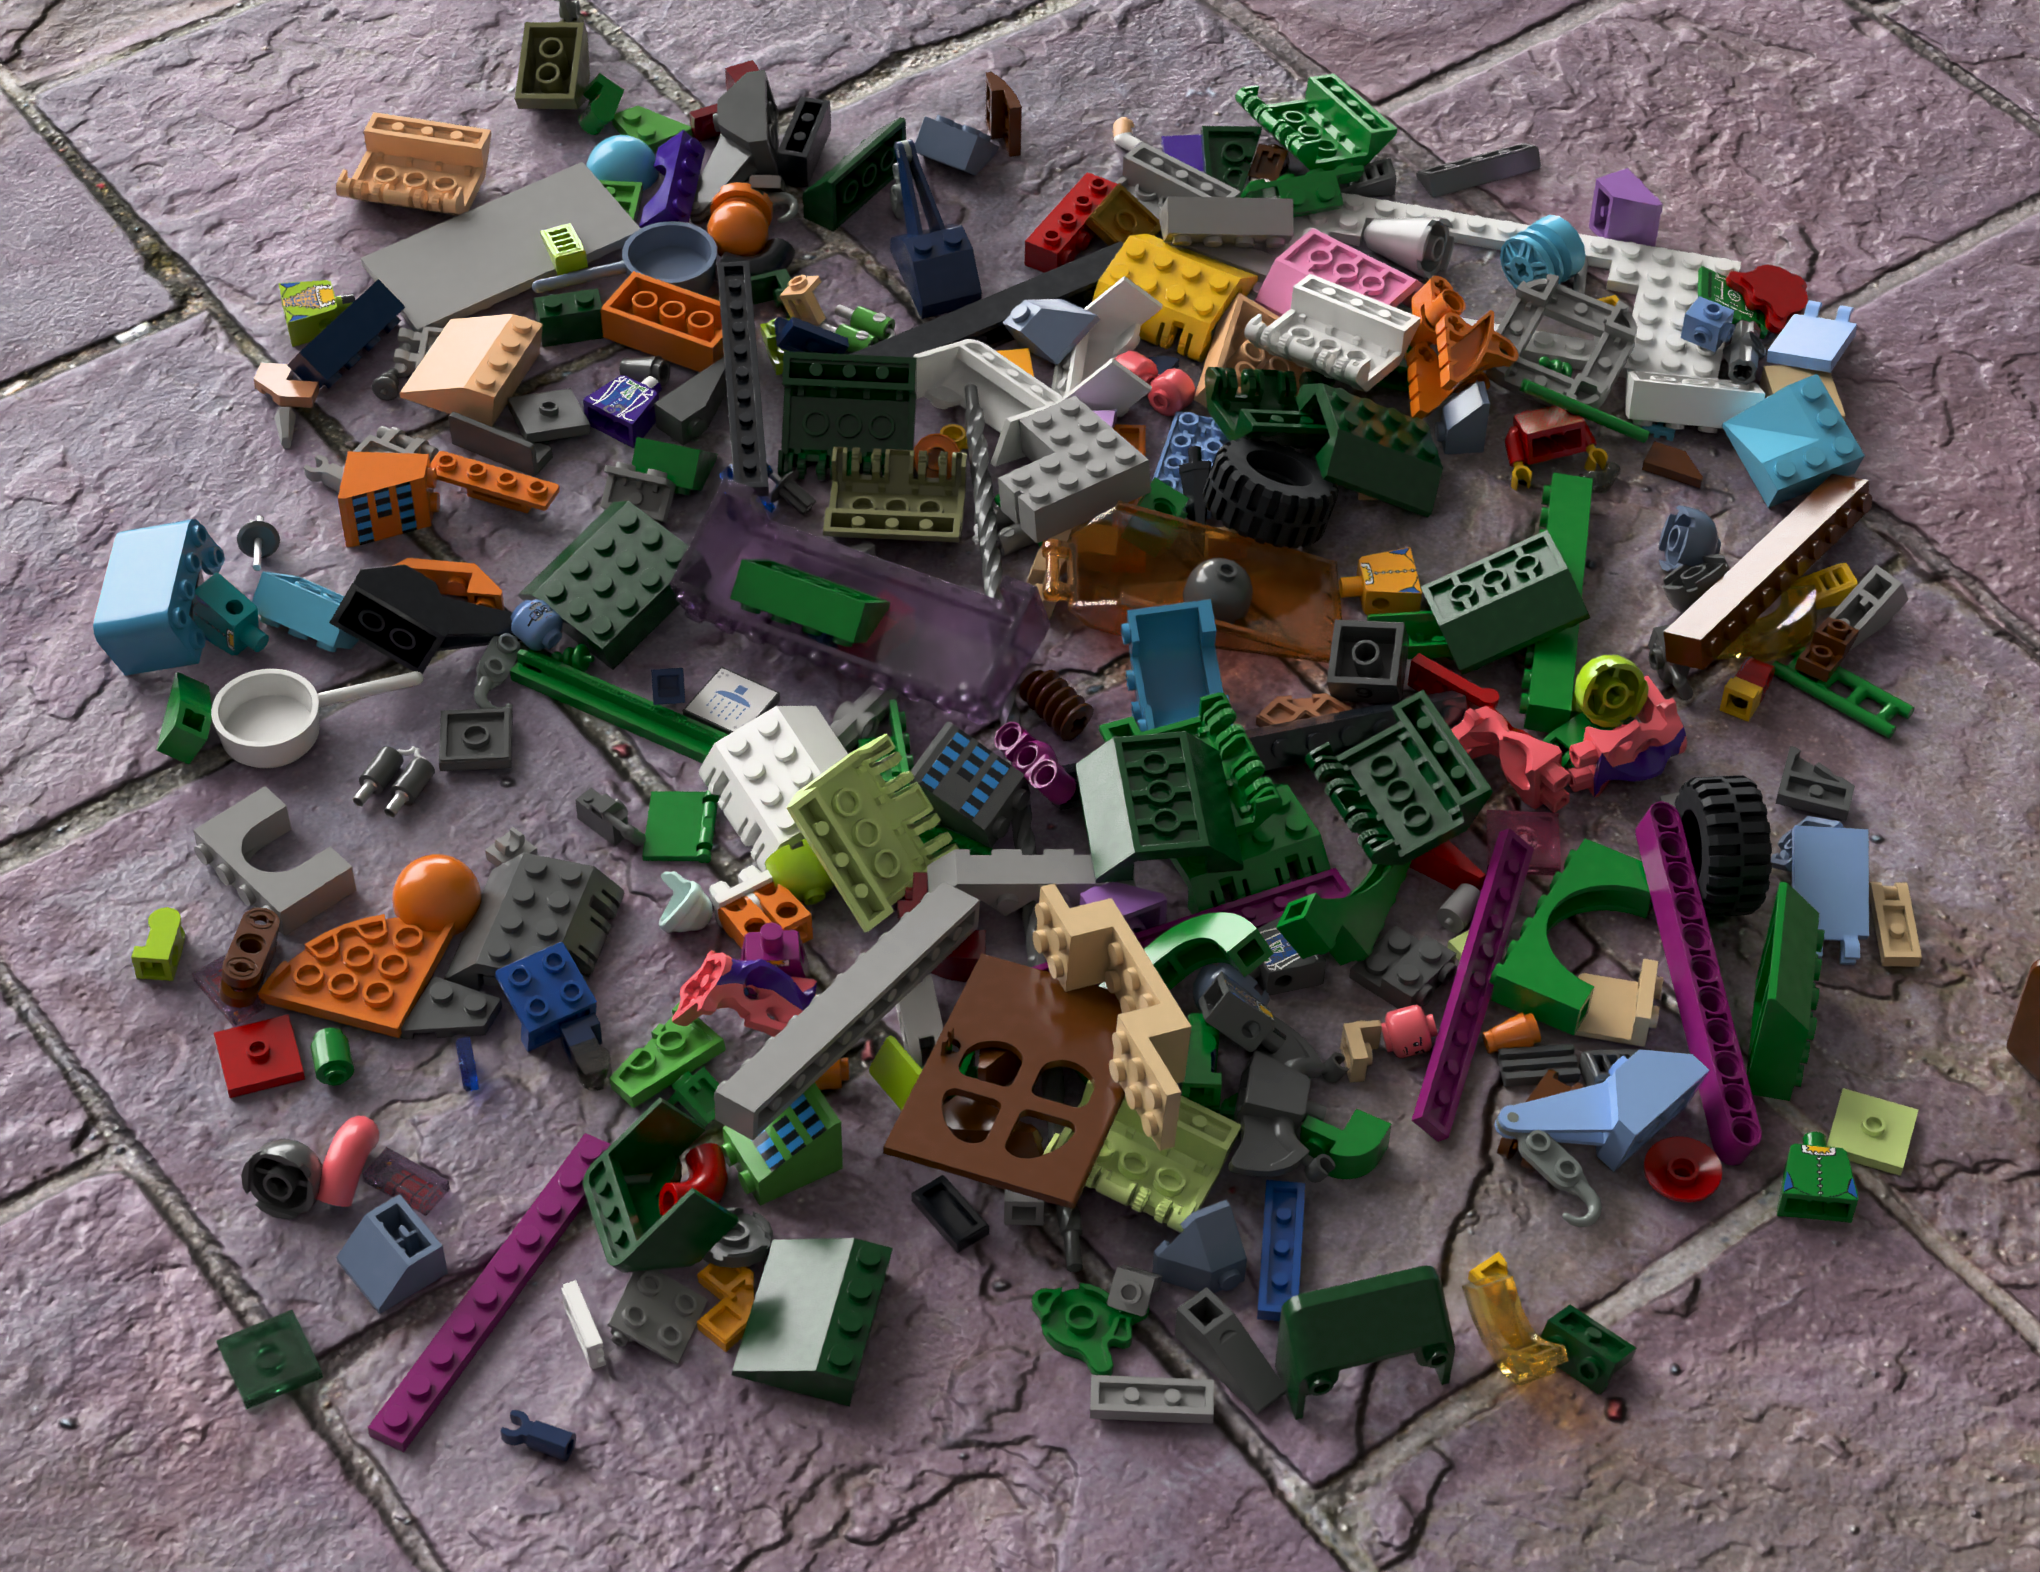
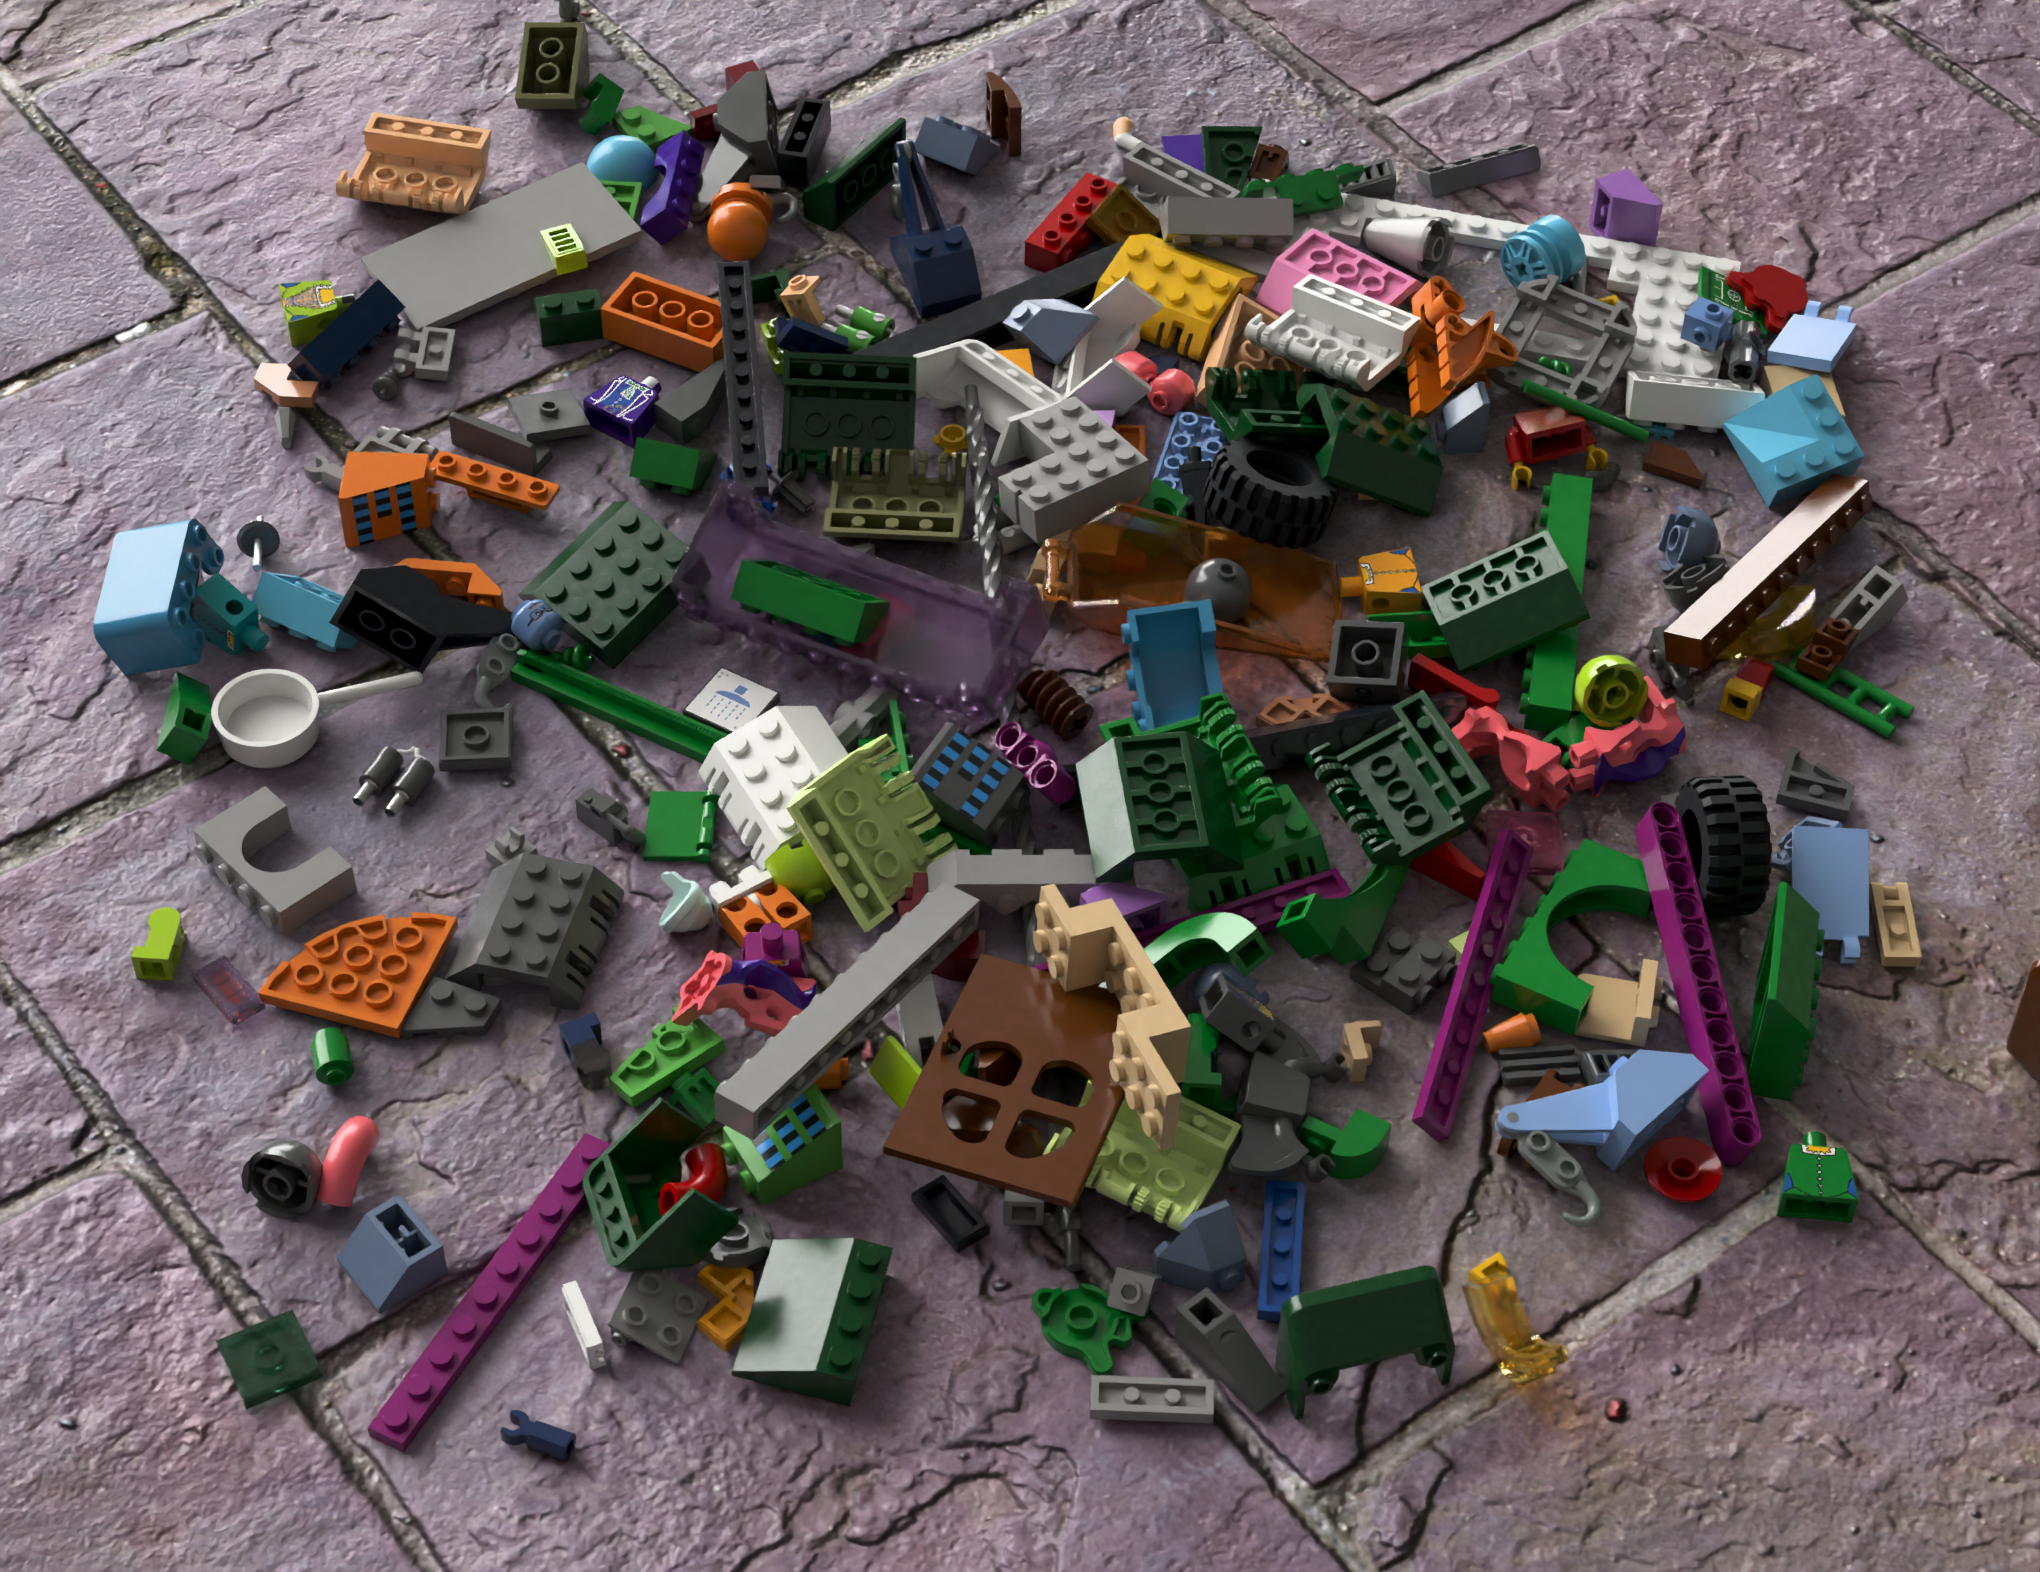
(249, 957): reddish brown piece -> none
(259, 1056): red plate -> none
(399, 1175): tile -> none
(436, 893): orange piece -> none
(467, 1064): clear blue tile -> none
(476, 366): light nougat slope -> none
(545, 993): blue bracket -> none
(643, 367): dark grey cone -> none
(648, 491): light grey bracket -> none
(663, 250): sand blue piece -> none
(668, 686): dark blue leg -> none
(773, 257): black cylinder -> none
(933, 445): orange plate -> none
(1285, 968): dark grey torso -> none
(1325, 127): green slope -> none
(1408, 1031): coral head -> none
(1459, 908): light grey piece -> none
(1591, 1348): dark green bracket -> none
(1837, 578): yellow slope -> none
(1873, 1131): yellowish green plate -> none

